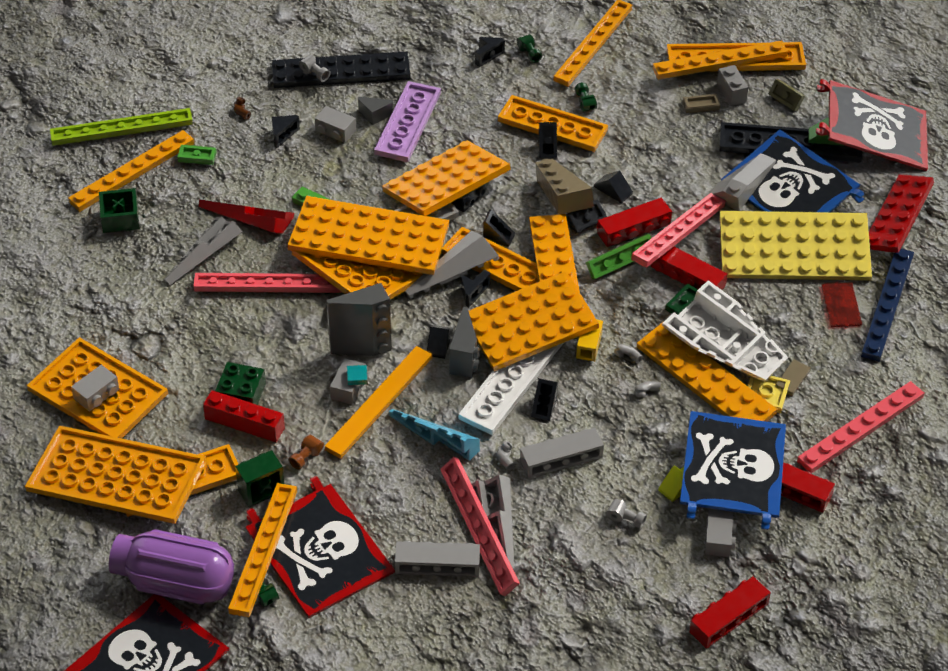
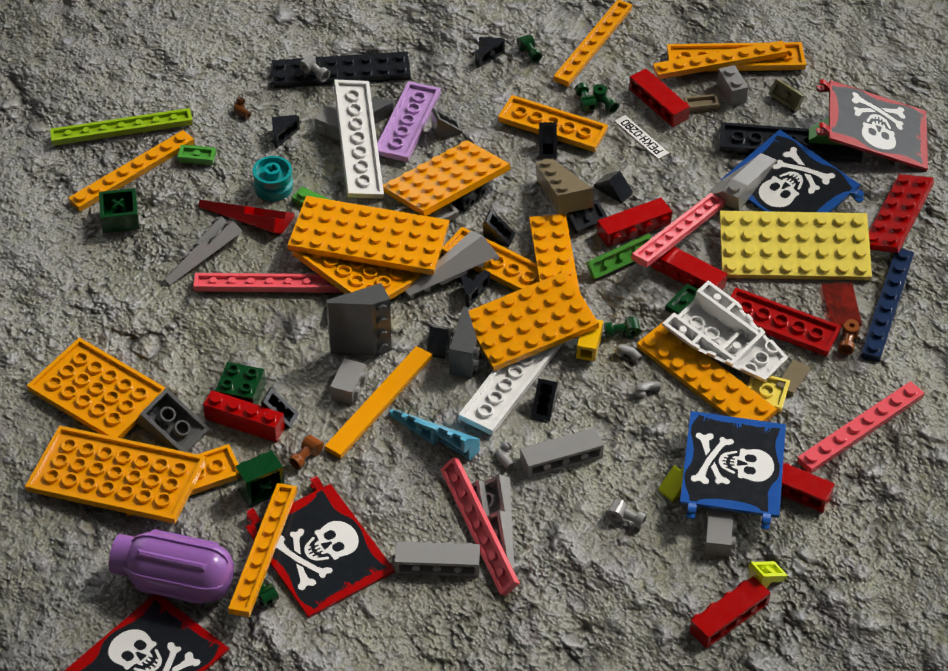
(95, 388): light grey brick -> none
(172, 422): none -> dark grey slope
(272, 178): none -> teal wheel
(275, 402): none -> black slope
(357, 375): teal tile -> none
(358, 139): none -> white plate
(444, 125): none -> dark grey slope
(600, 94): none -> dark green leg
(629, 327): none -> dark green leg
(641, 136): none -> white sticker
(659, 97): none -> red brick
(766, 572): none -> neon yellow slope
(789, 323): none -> red plate
(849, 332): none -> dark orange leg

